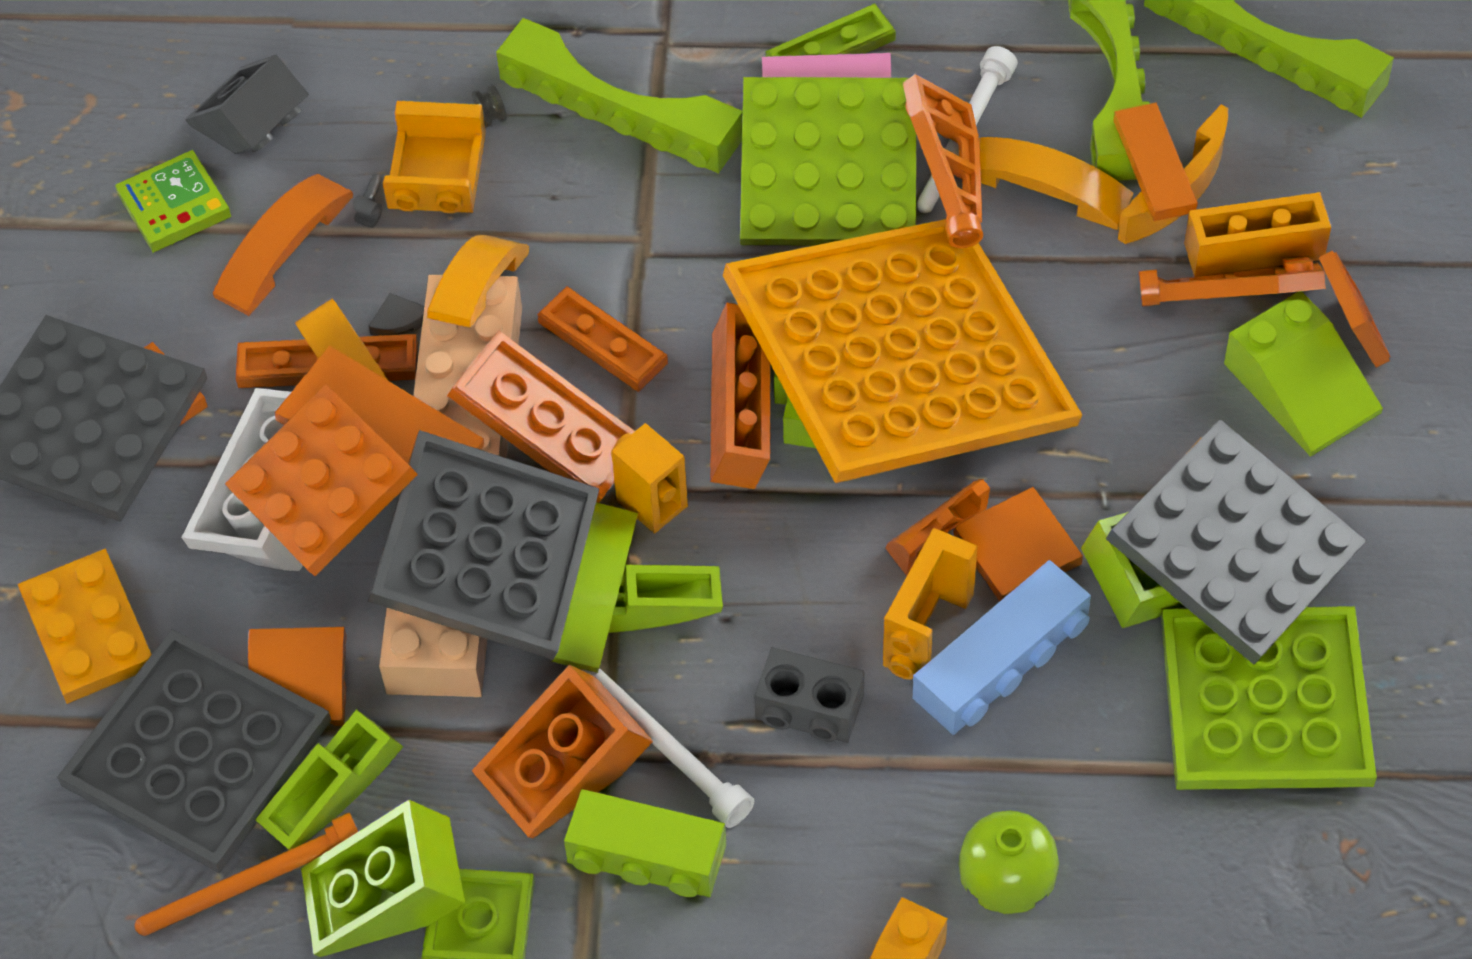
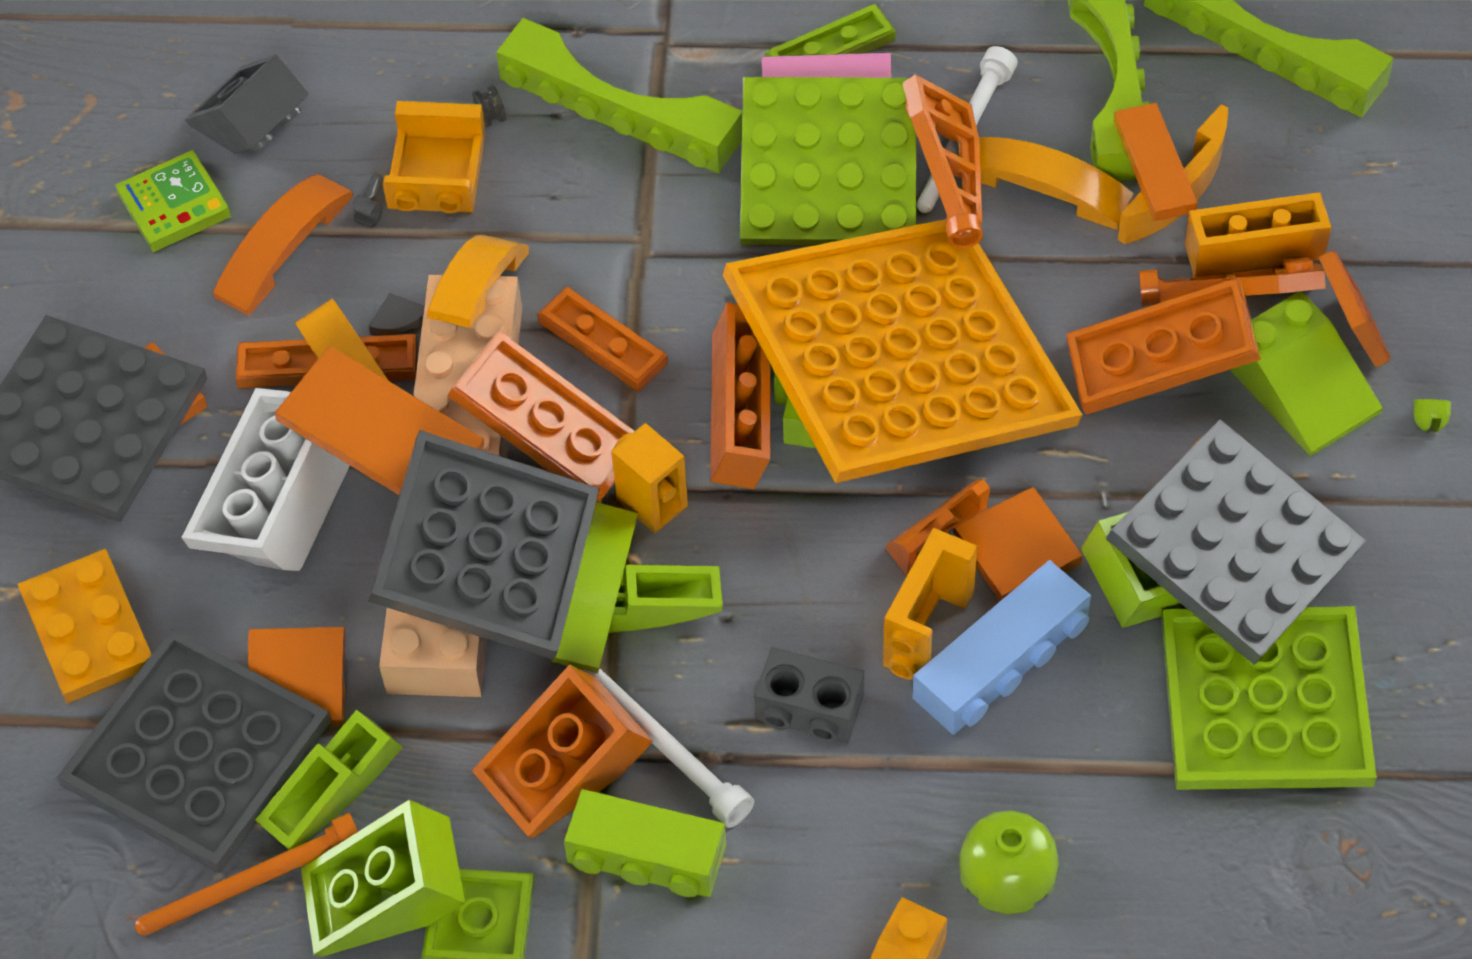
(321, 480): orange plate -> none
(1162, 346): none -> orange tile
(1431, 411): none -> lime hinge

